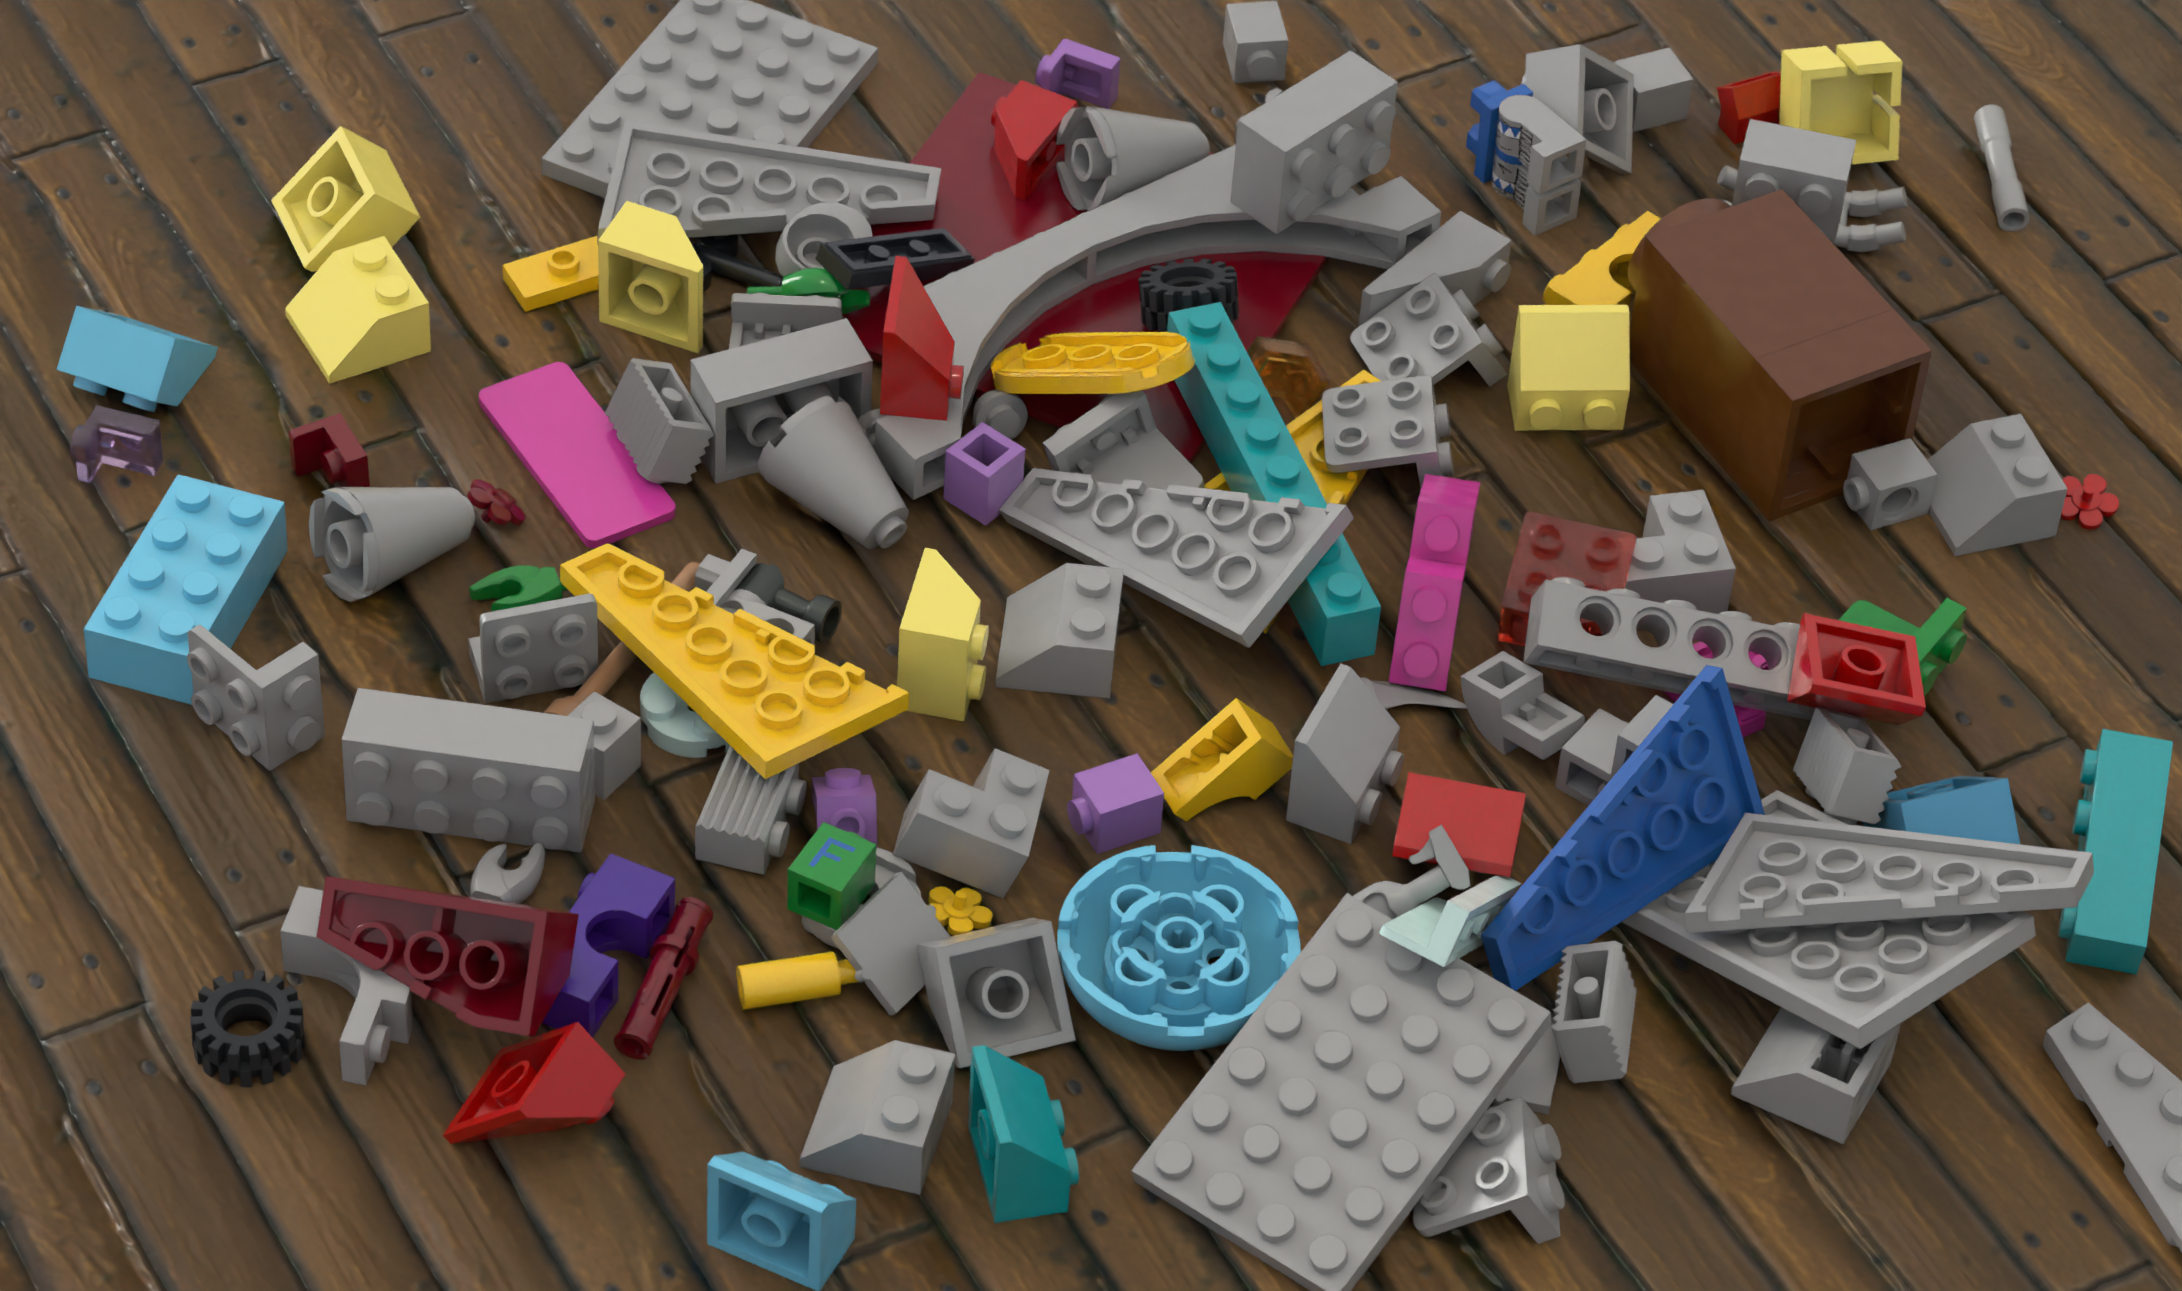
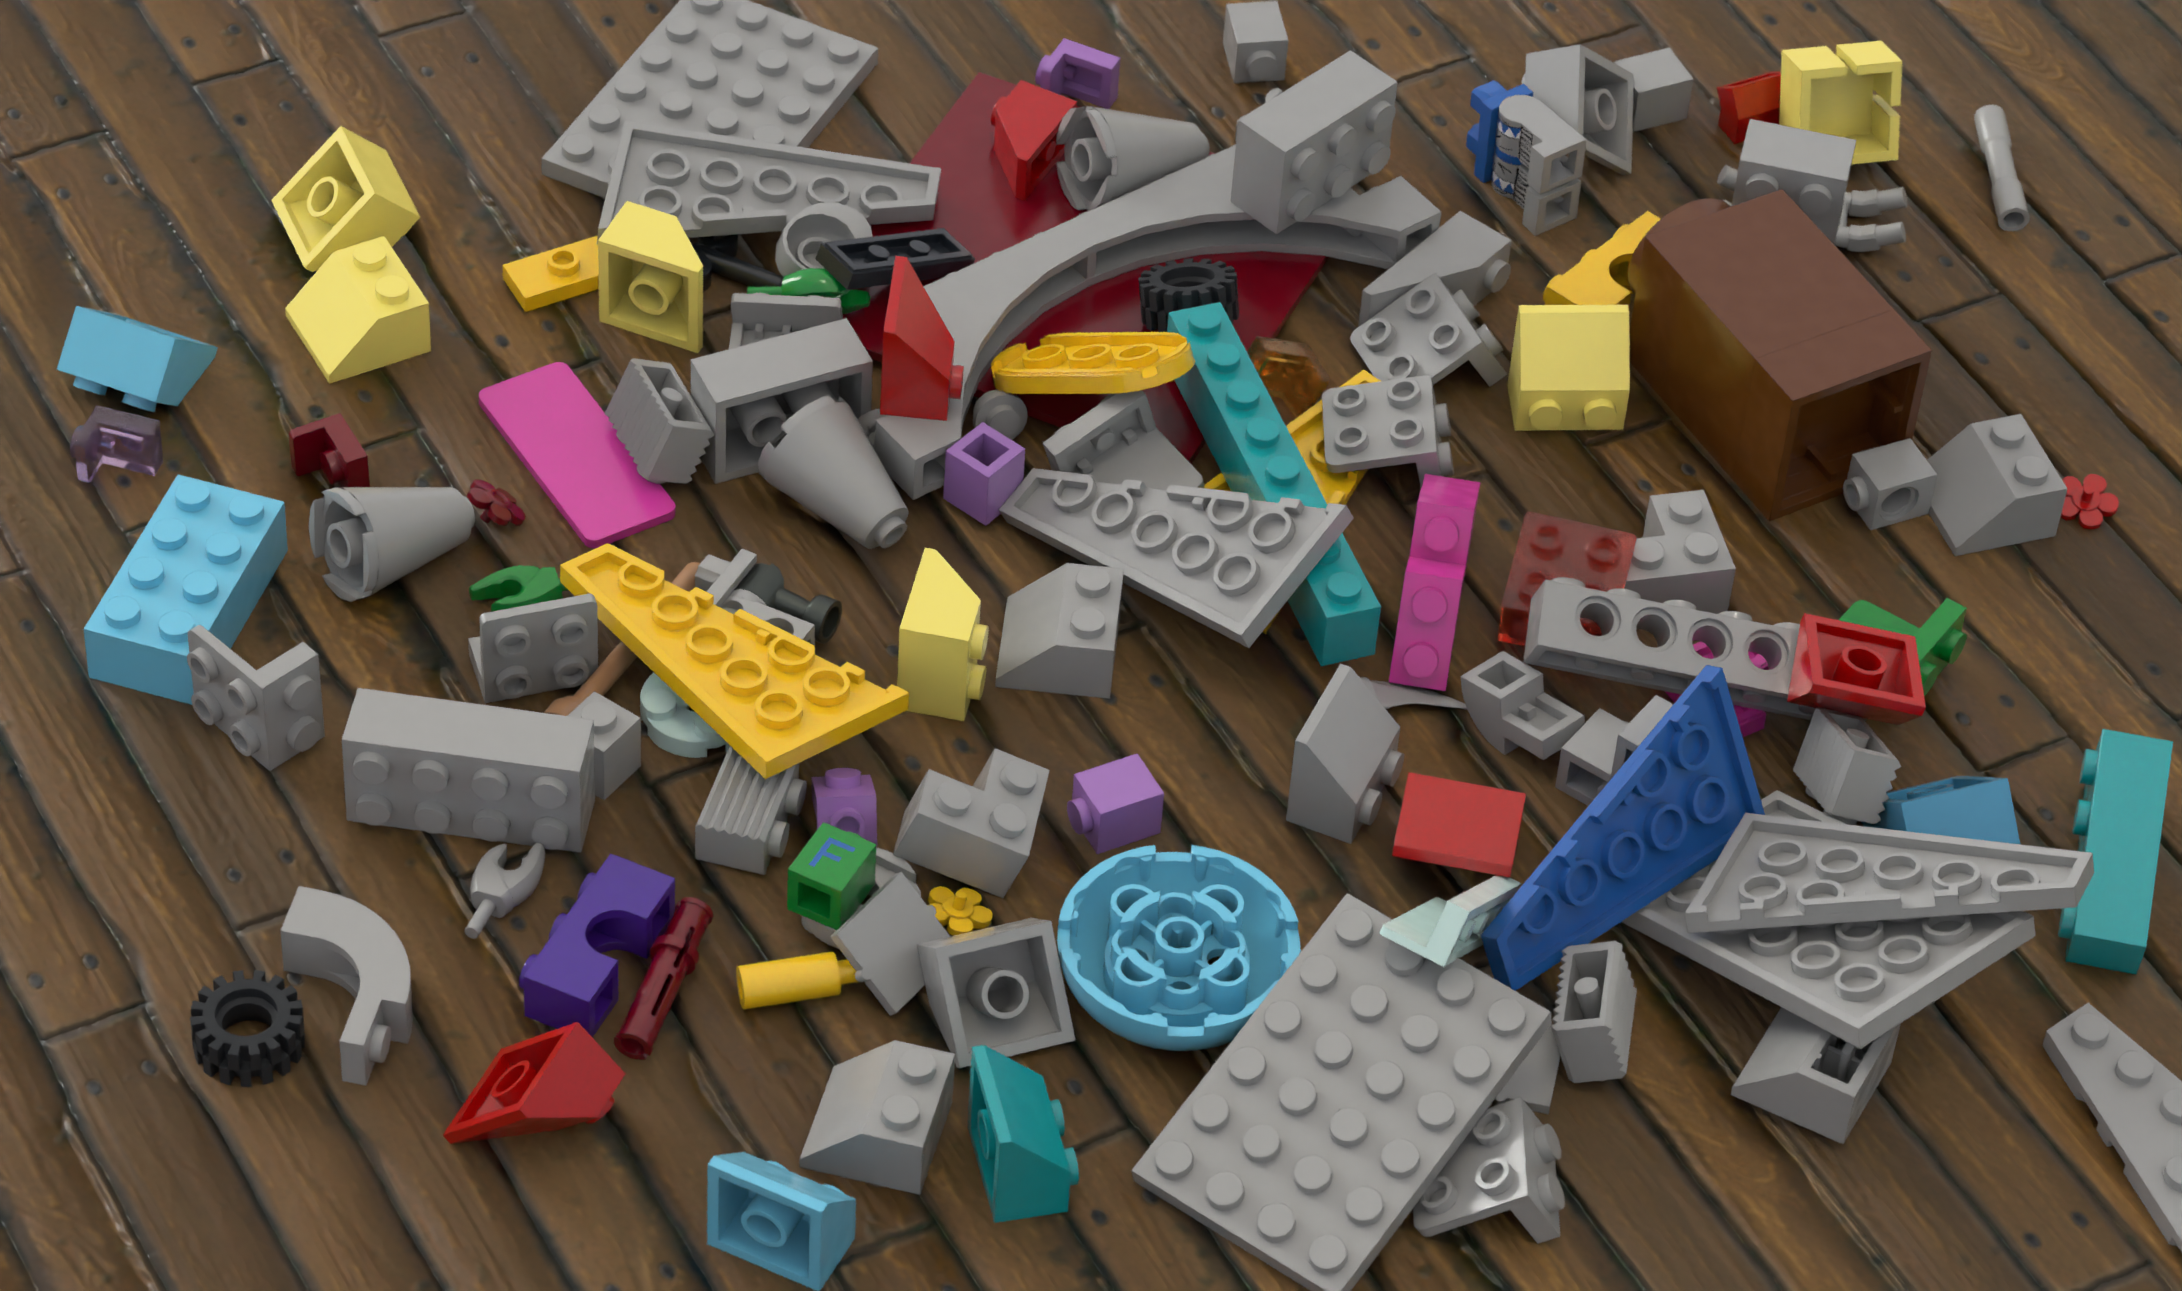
(472, 955): dark red wedge -> none
(1226, 759): yellow arch -> none
(1396, 899): light grey piece -> none

